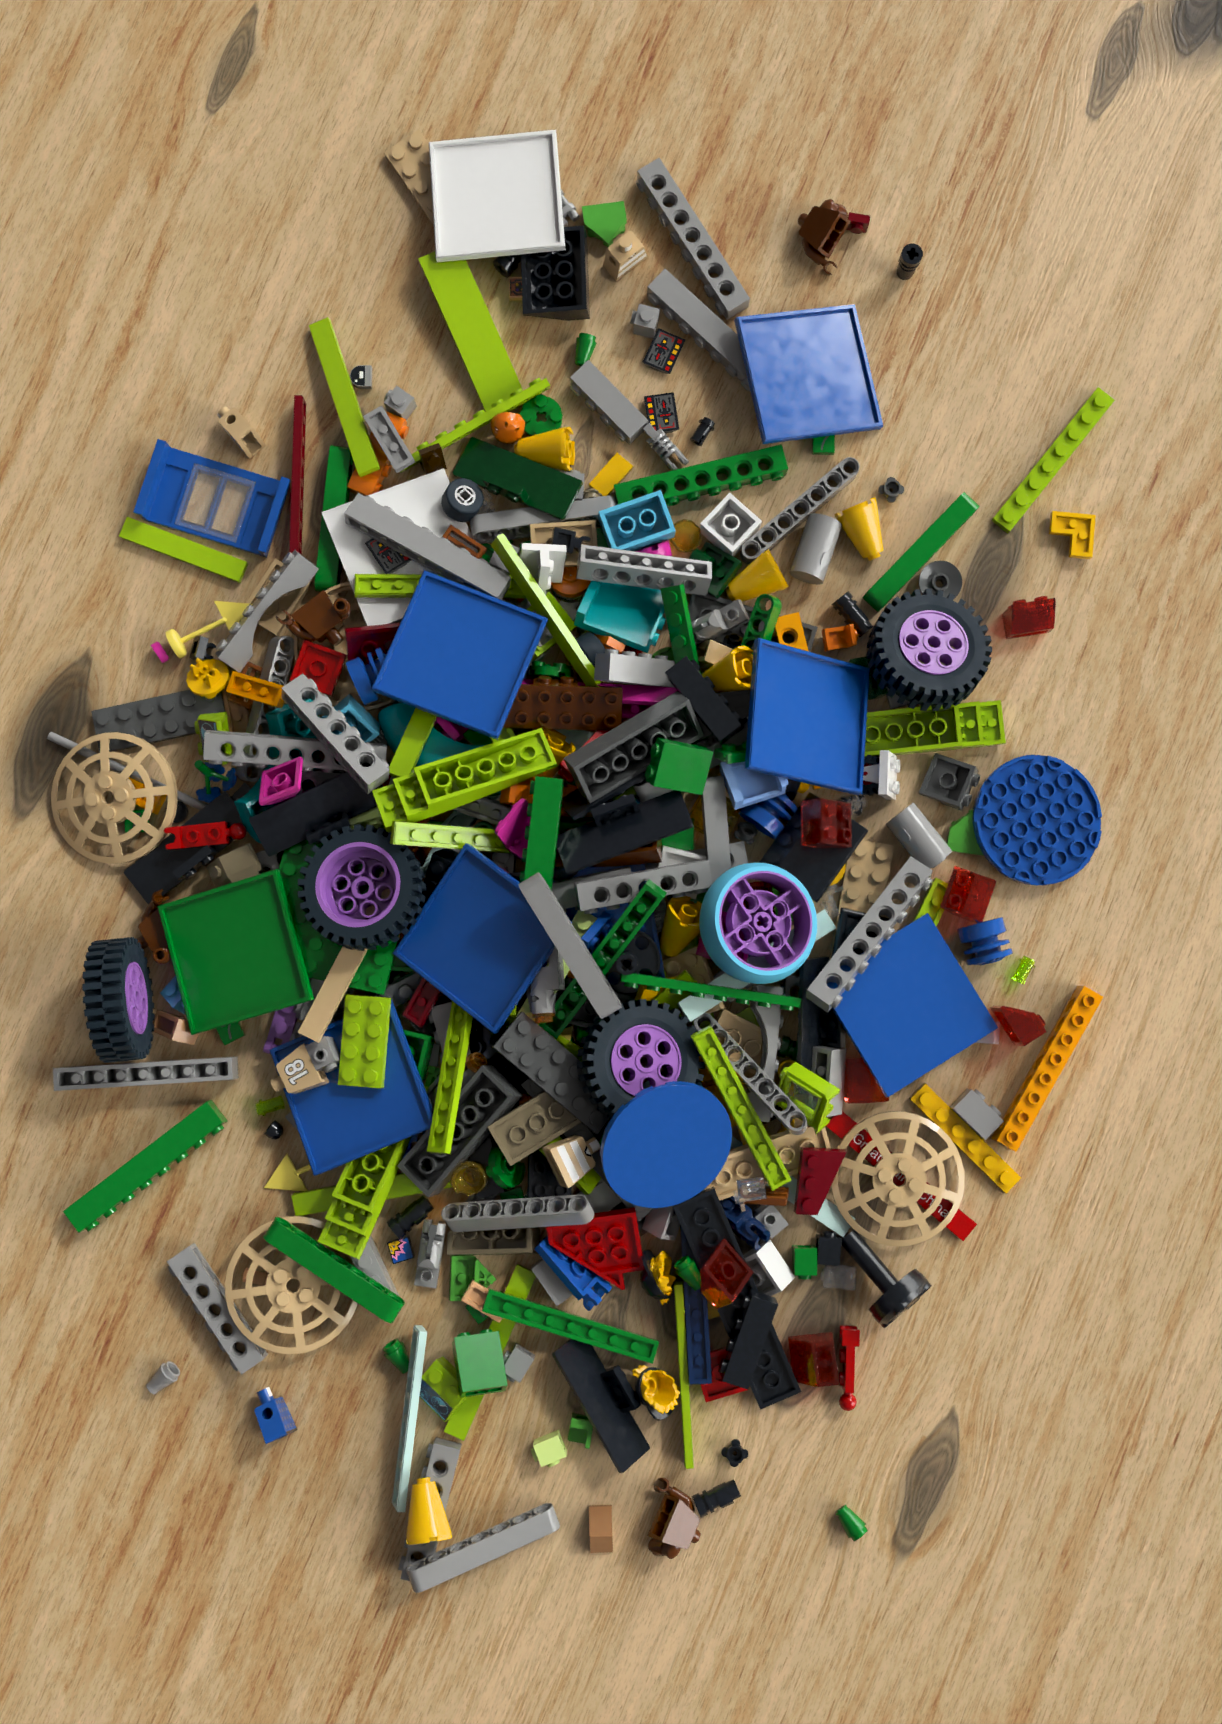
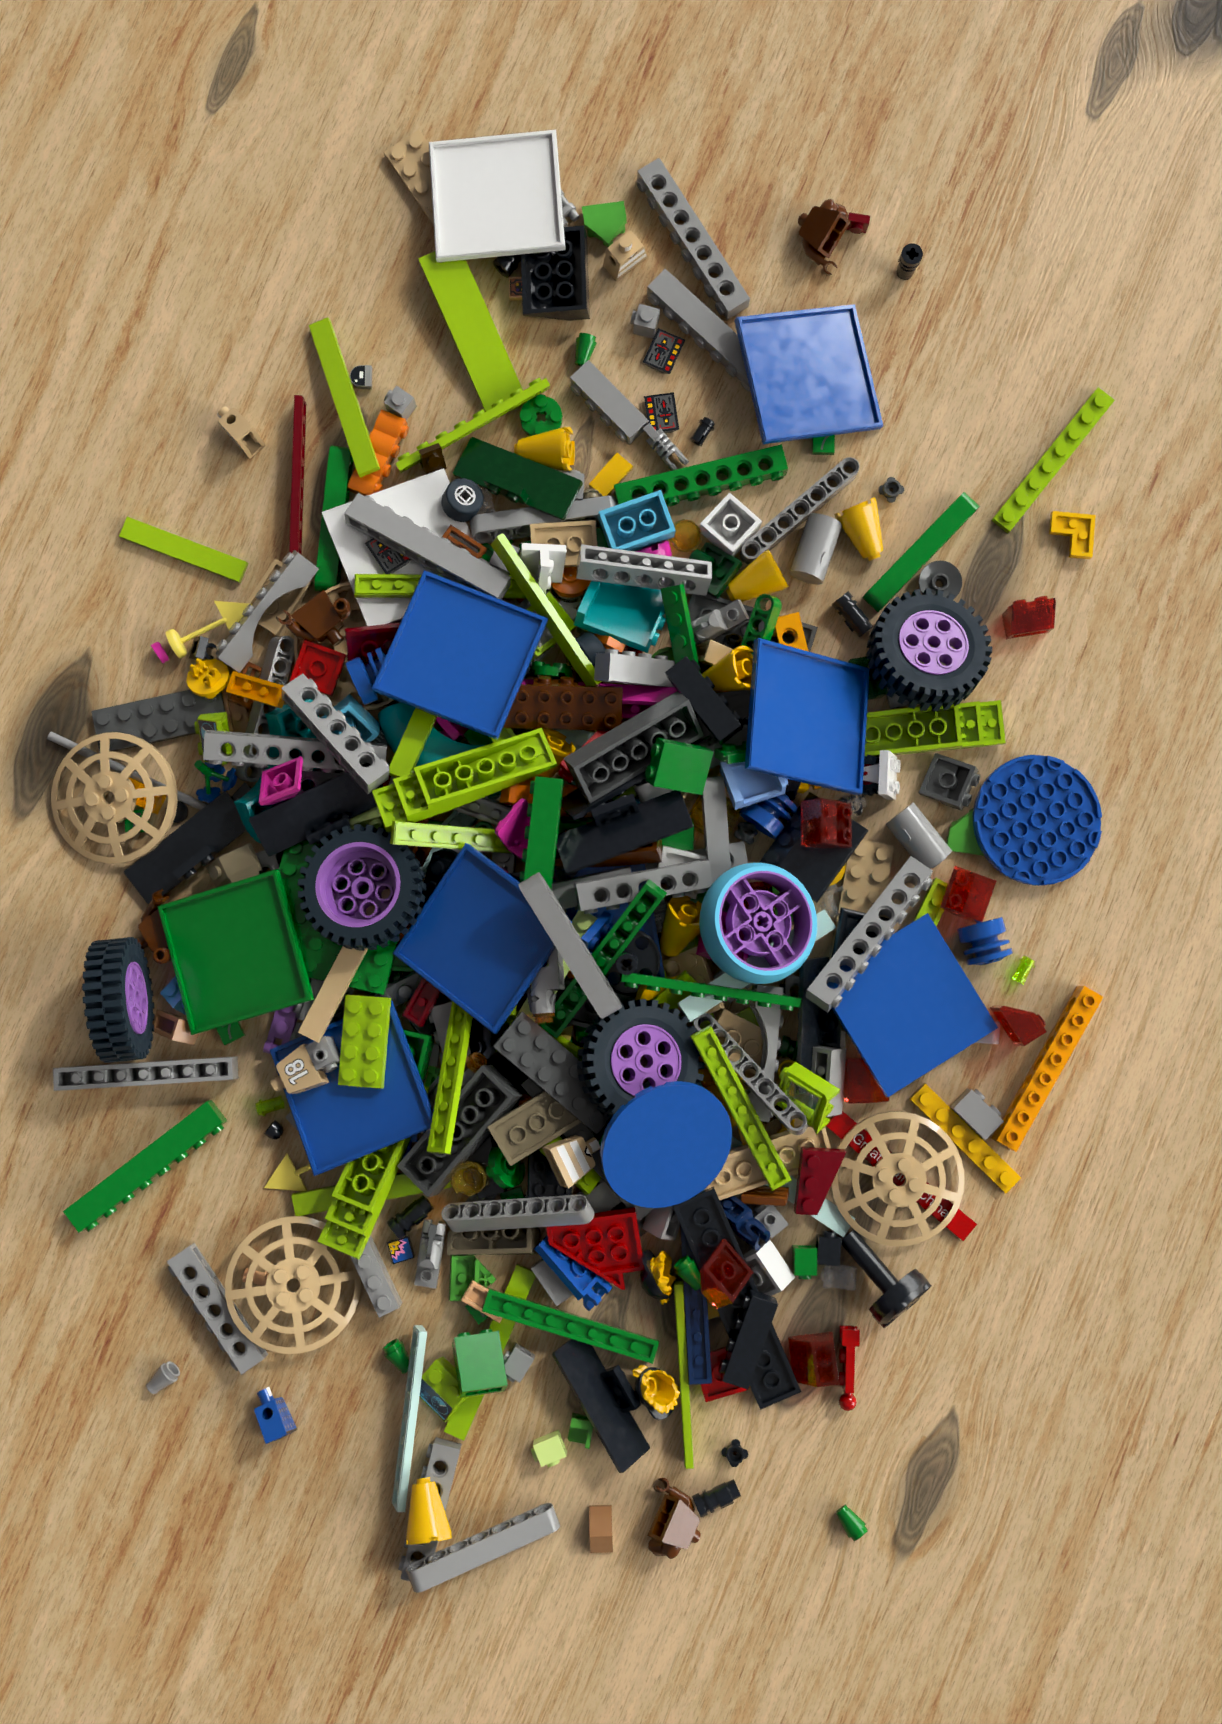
(204, 834): red plate -> none
(211, 499): blue piece -> none
(334, 1270): green beam -> none
(389, 439): light grey plate -> none
(507, 431): orange helmet -> none
(567, 538): black plate -> none
(749, 1190): clear bracket -> none
(839, 637): orange bracket -> none

